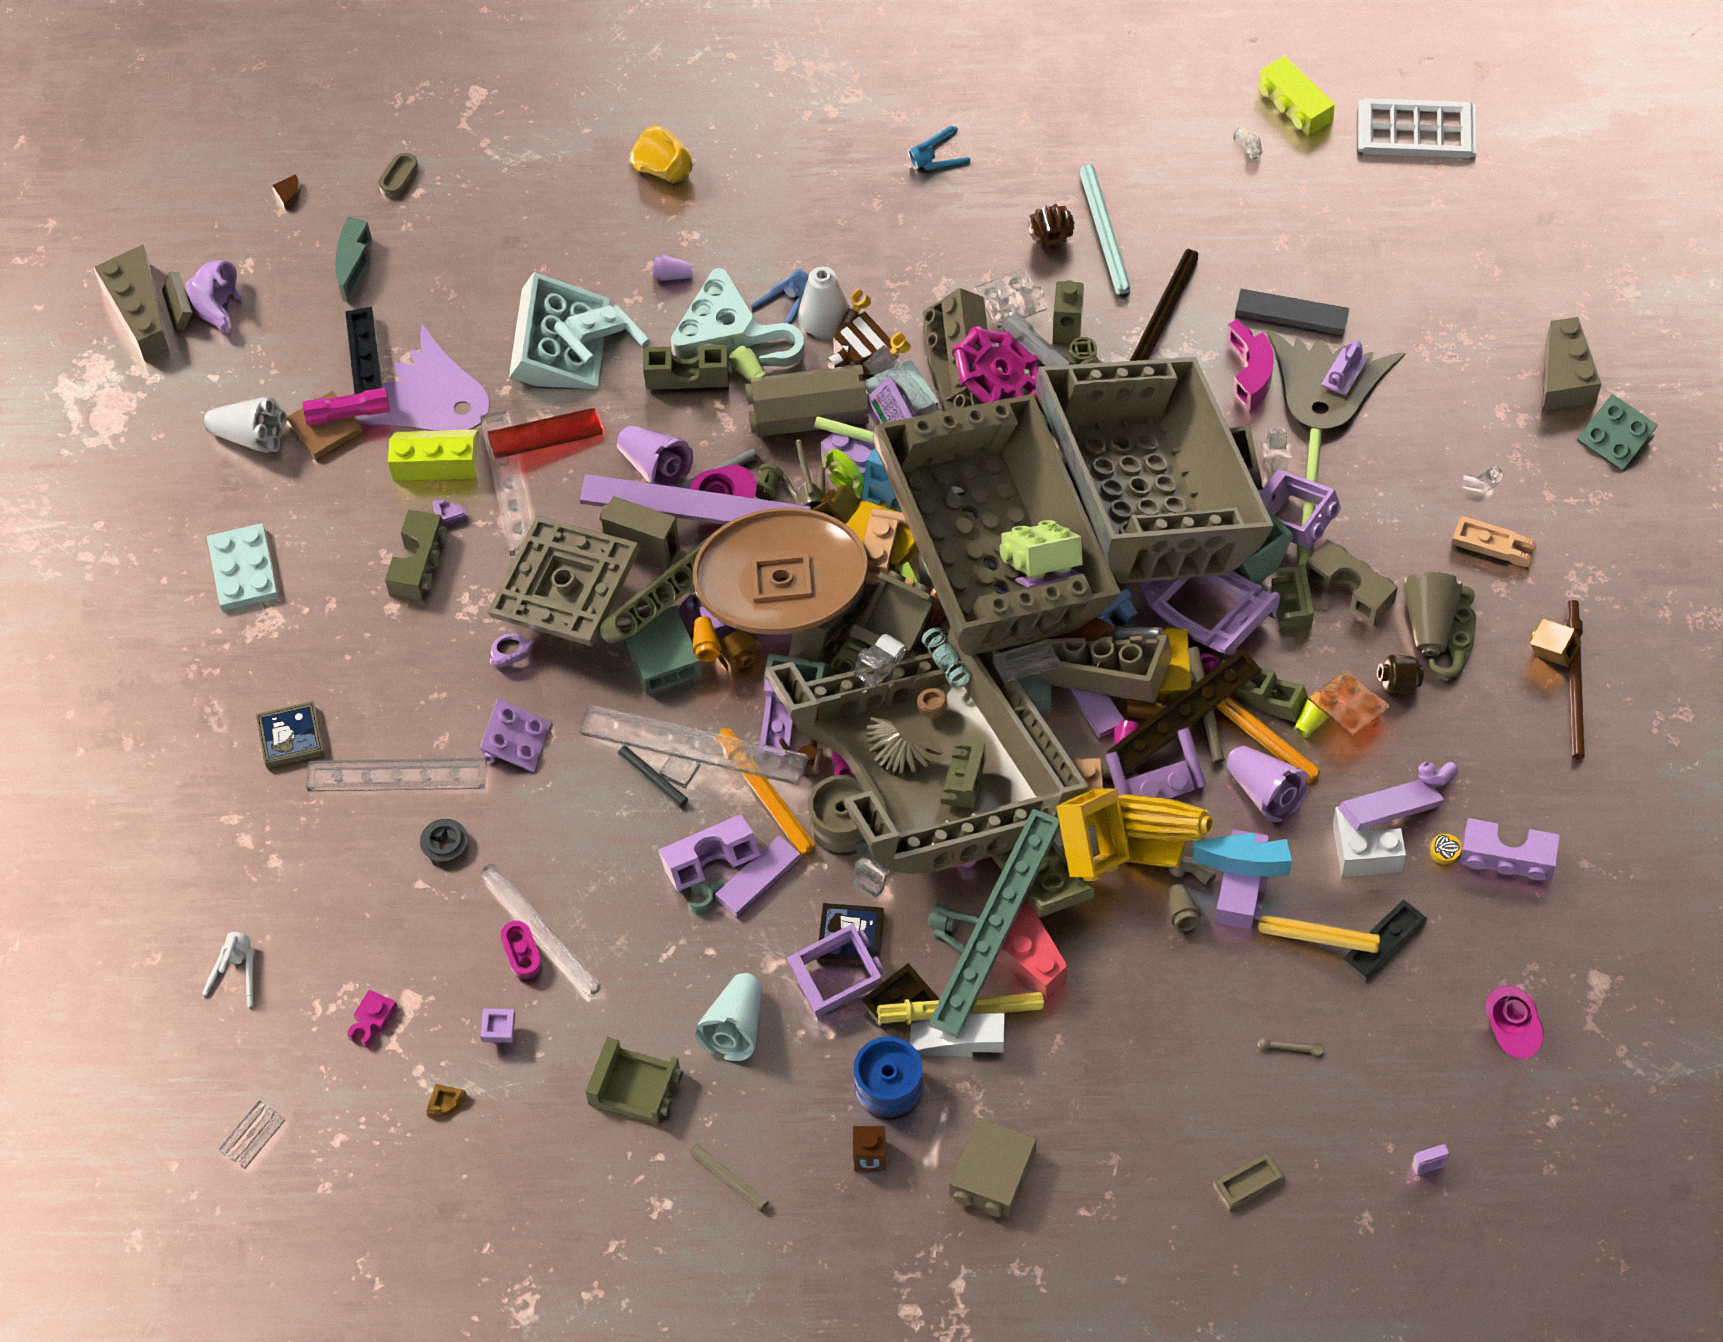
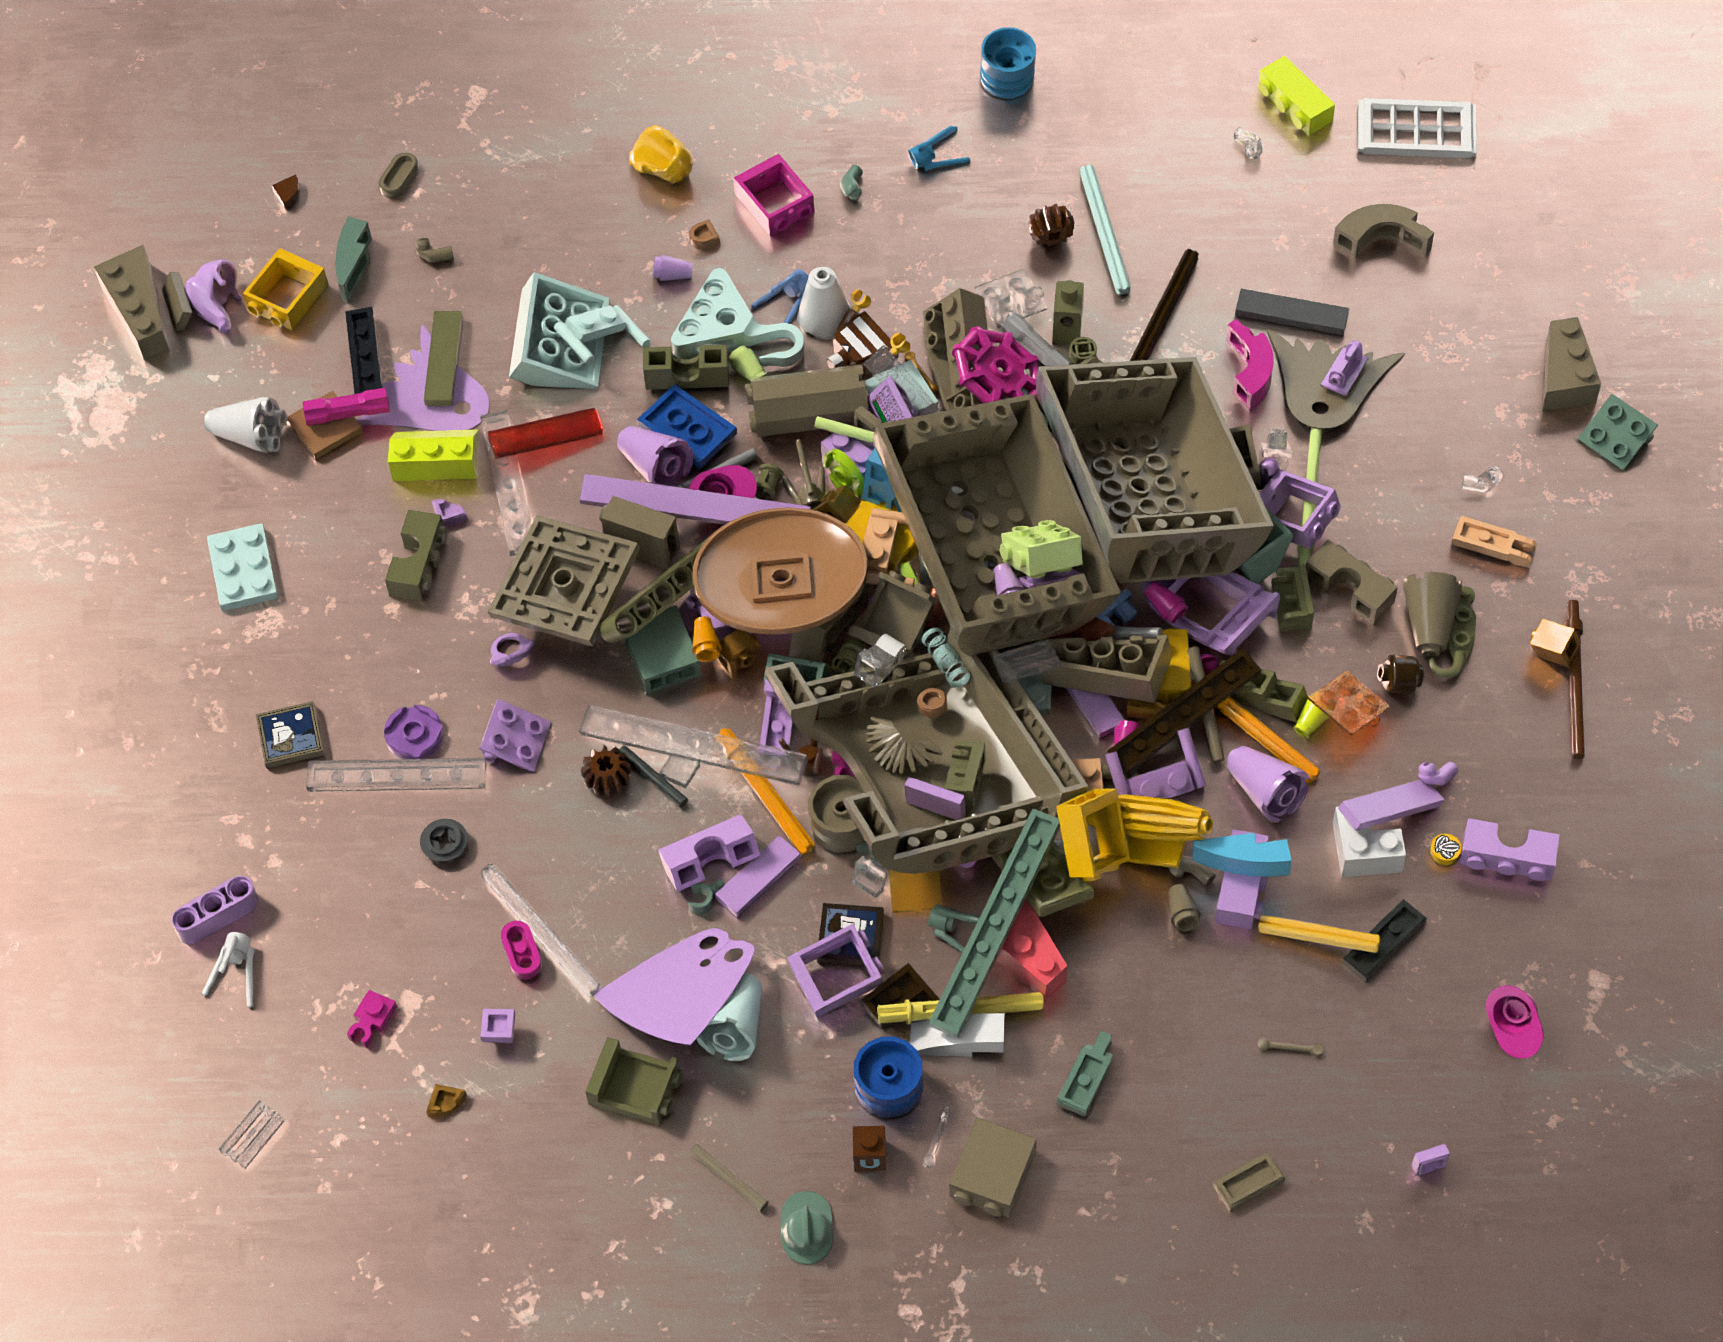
(208, 922): none -> lavender beam
(294, 267): none -> yellow window
(413, 732): none -> medium lavender tile
(432, 254): none -> dark tan arm
(443, 358): none -> olive tile
(606, 770): none -> reddish brown gear
(673, 992): none -> lavender piece
(687, 418): none -> blue plate
(703, 235): none -> medium nougat tile
(765, 175): none -> dark pink window
(806, 1227): none -> sand green piece
(849, 185): none -> sand green arm
(865, 419): none -> dark tan tile
(911, 356): none -> pearl gold hinge
(914, 891): none -> clear yellow piece
(935, 799): none -> lavender tile
(1006, 580): none -> lavender cone
(1007, 62): none -> dark azure wheel
(1086, 1076): none -> sand green hinge
(1166, 602): none -> dark pink cone
(1267, 469): none -> lavender arm
(1382, 222): none -> dark tan arch

